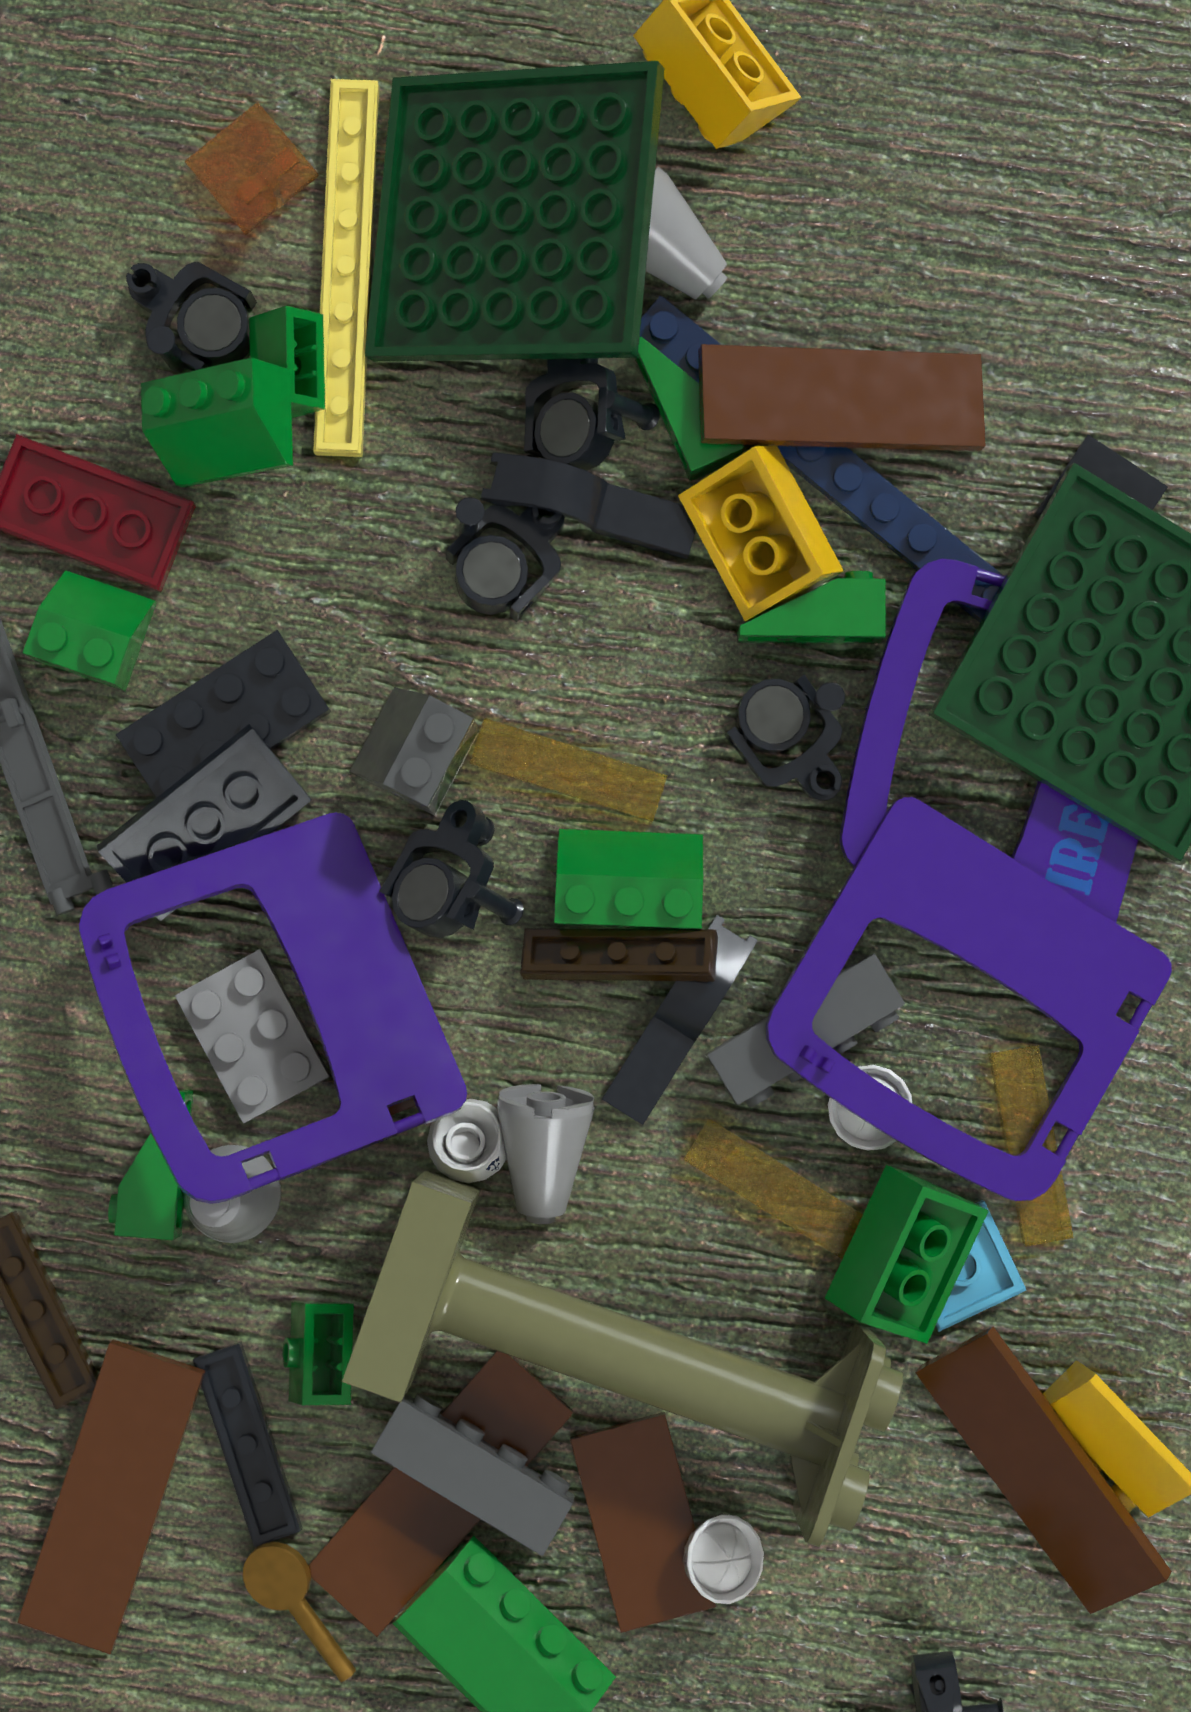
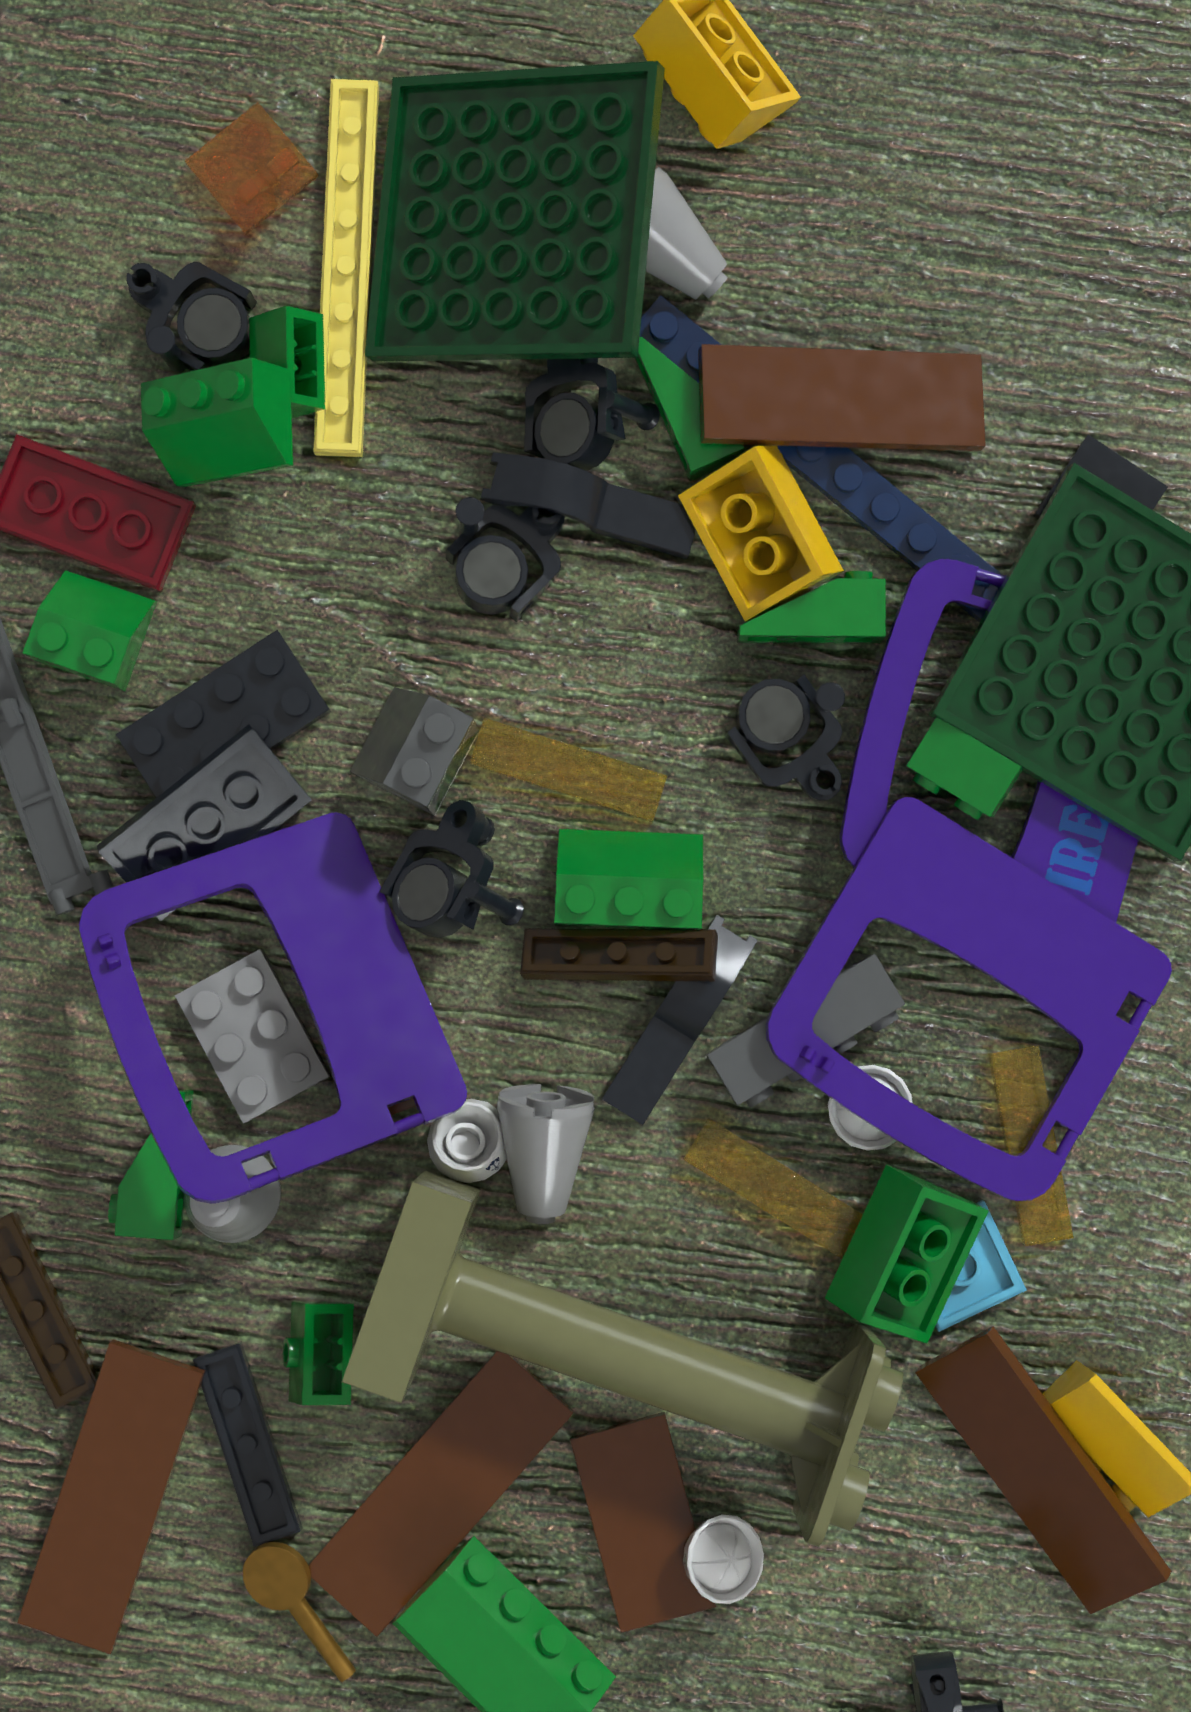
(475, 1474): dark grey brick -> none
(963, 768): none -> green brick

